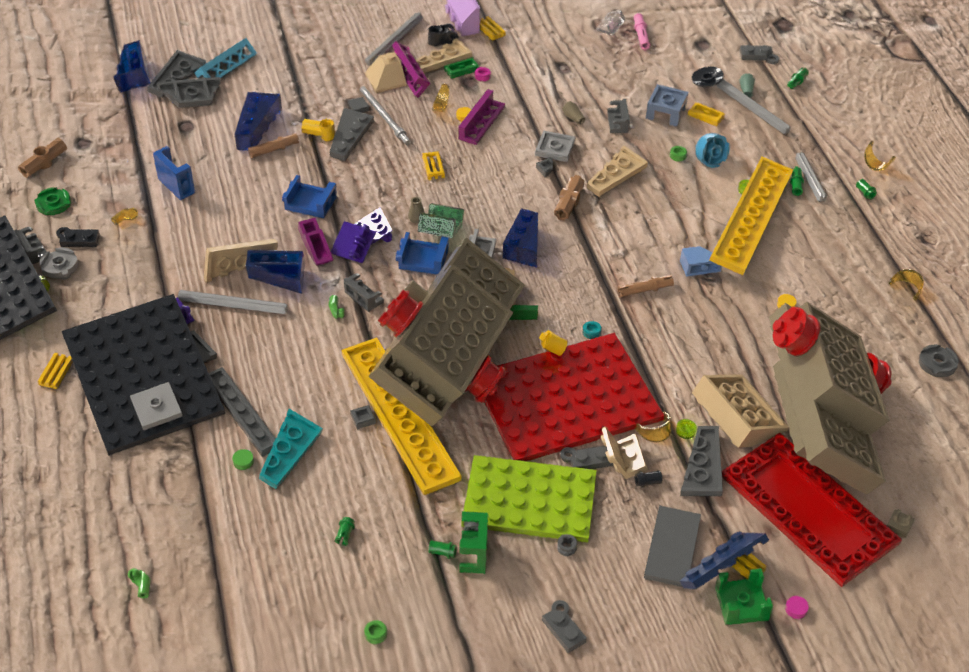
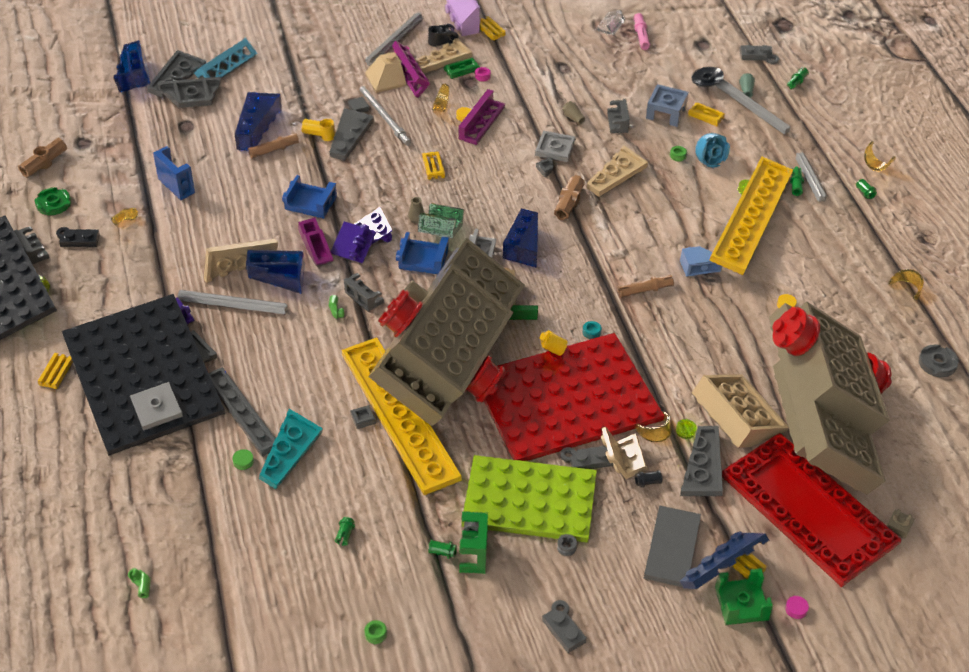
(50, 263): light grey plate -> none

